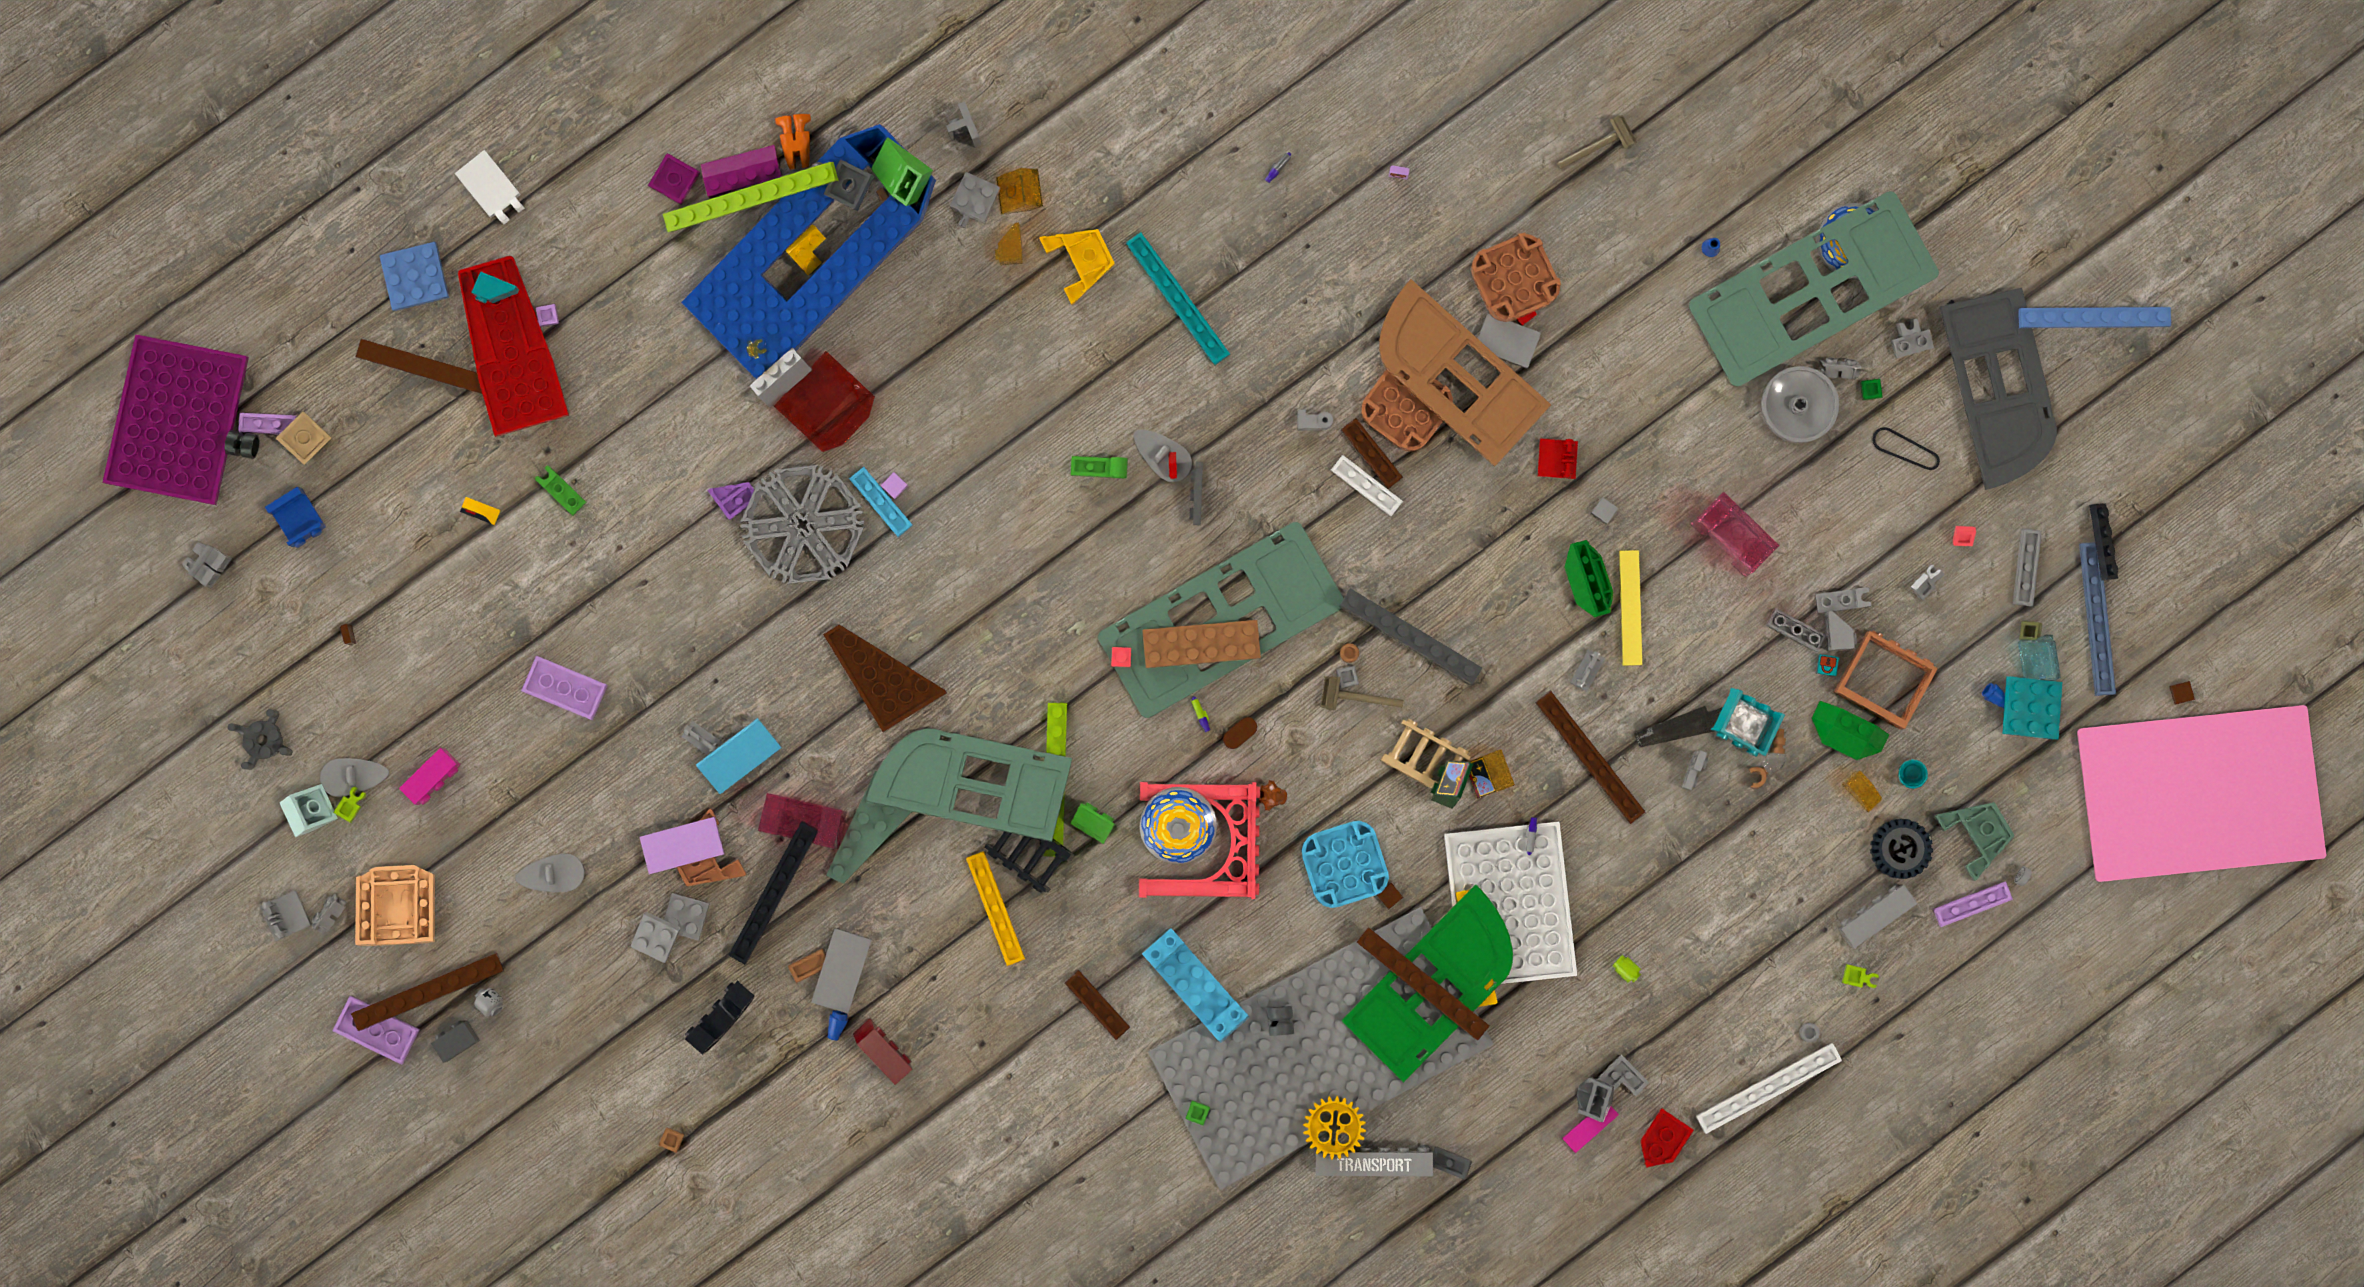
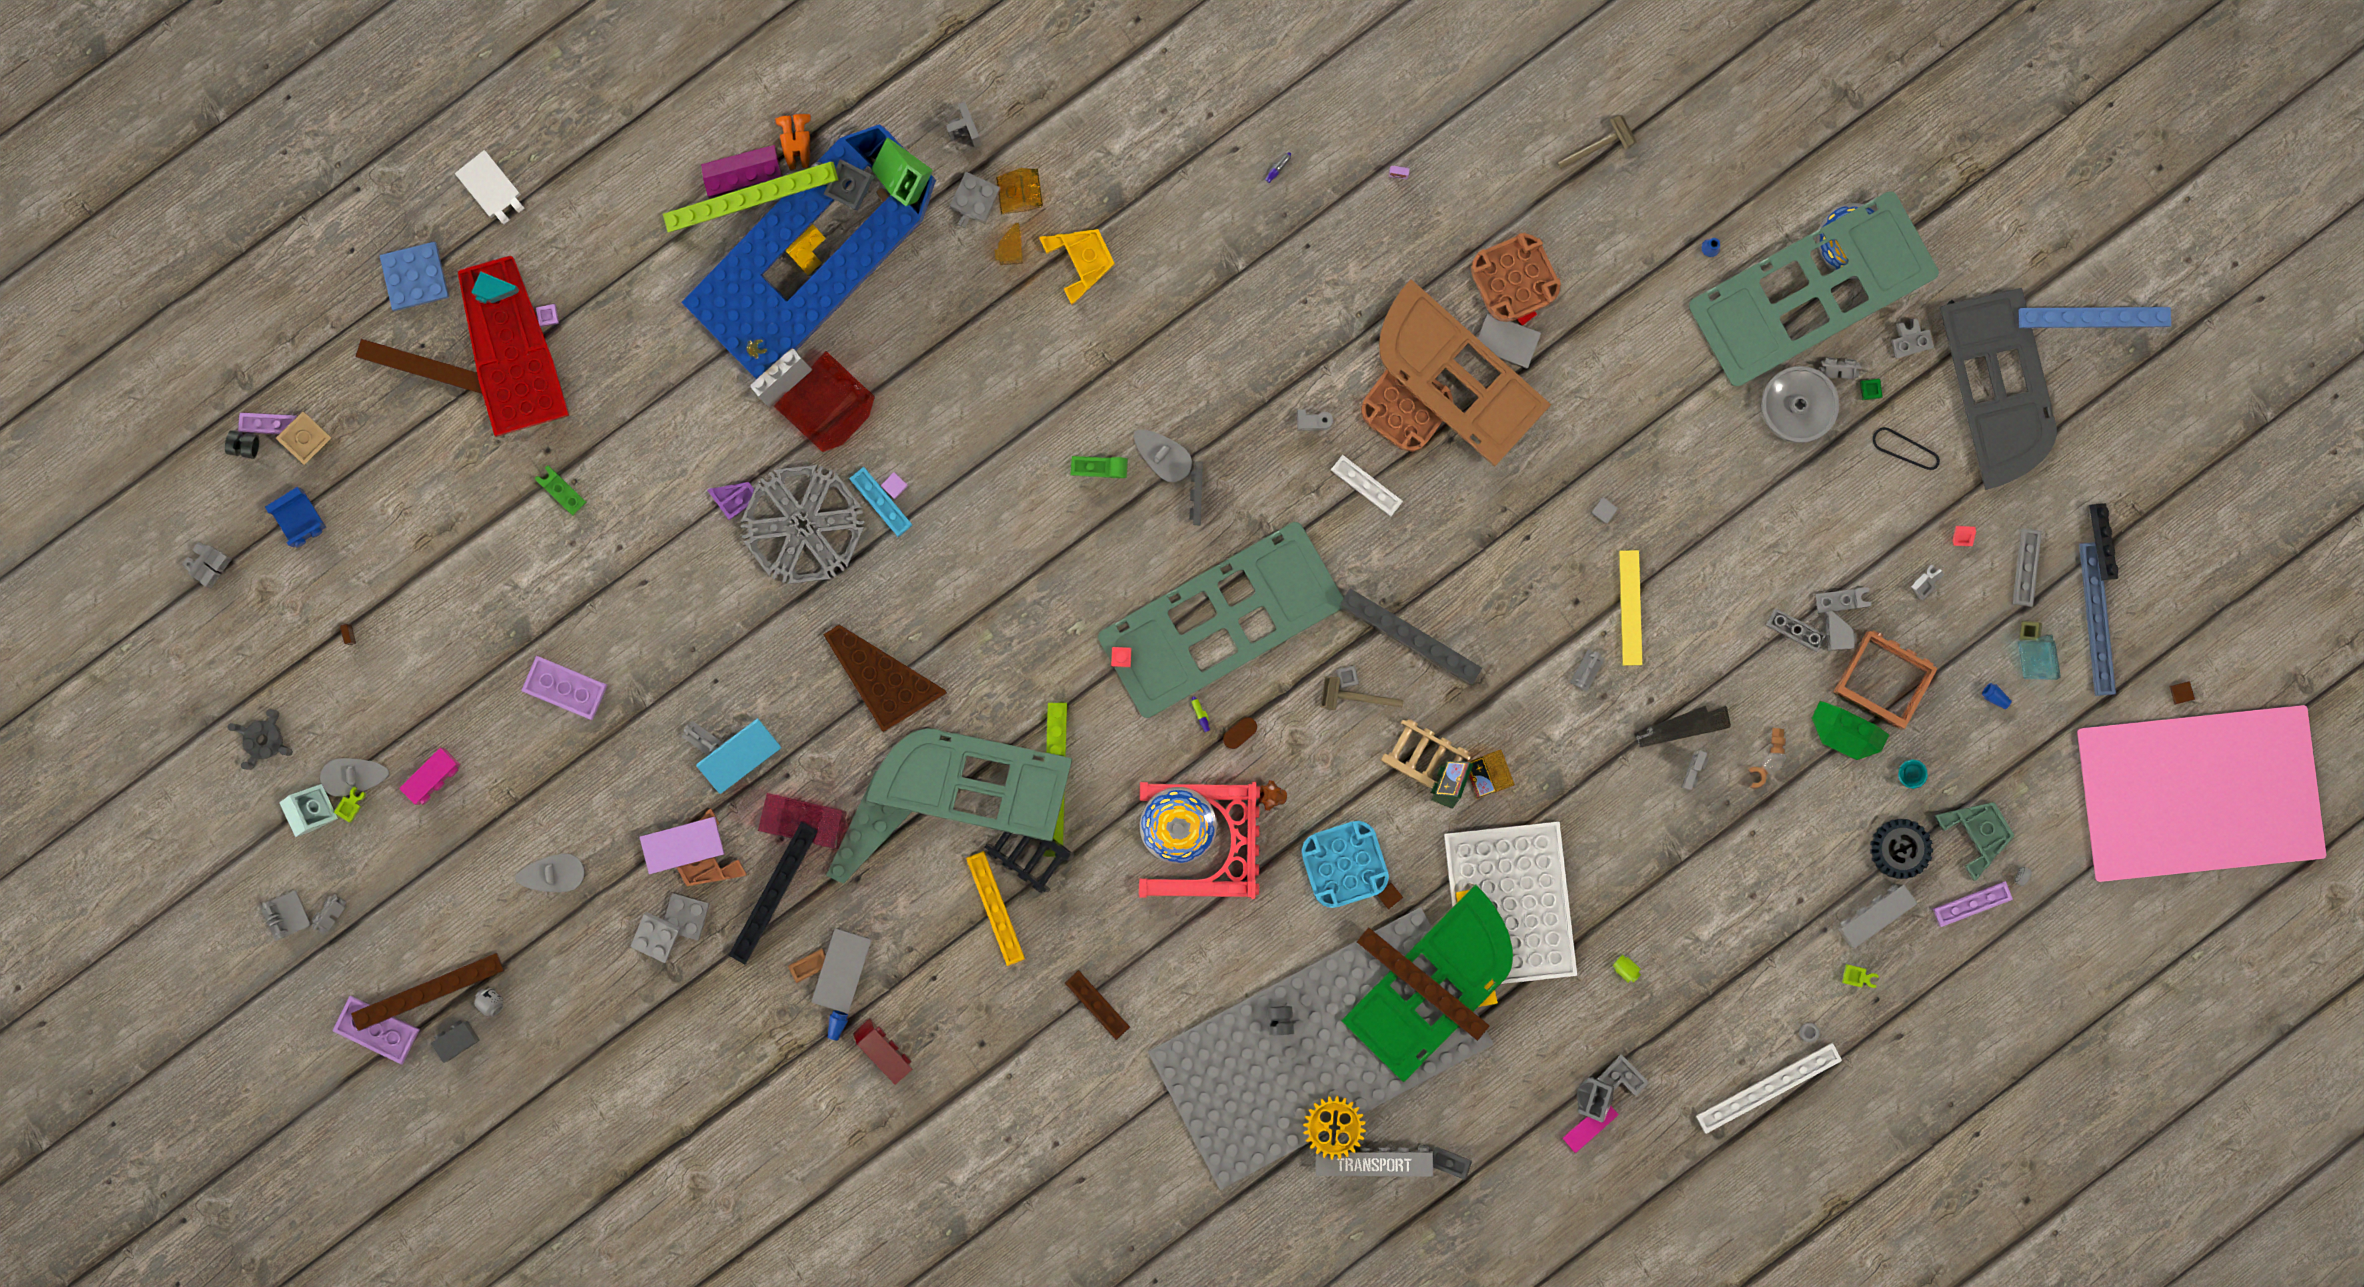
(175, 419): magenta plate -> none
(395, 906): light nougat wedge -> none
(480, 511): yellow sticker -> none
(671, 1139): medium nougat tile -> none
(674, 179): magenta tile -> none
(721, 1019): black brick -> none
(1093, 823): bright green slope -> none
(1172, 465): red tile -> none
(1177, 298): teal tile -> none
(1195, 985): medium azure plate -> none
(1197, 1112): bright green tile -> none
(1201, 644): medium nougat plate -> none
(1349, 653): medium nougat tile -> none
(1371, 453): reddish brown tile -> none
(1531, 834): light grey piece -> none
(1557, 458): red hinge -> none
(1589, 579): green wedge -> none
(1590, 757): reddish brown tile -> none
(1664, 1139): red tile -> none
(1735, 533): clear pink piece -> none
(1748, 723): window -> none
(1827, 665): tile -> none
(1862, 790): clear yellow slope -> none
(2032, 708): teal plate -> none

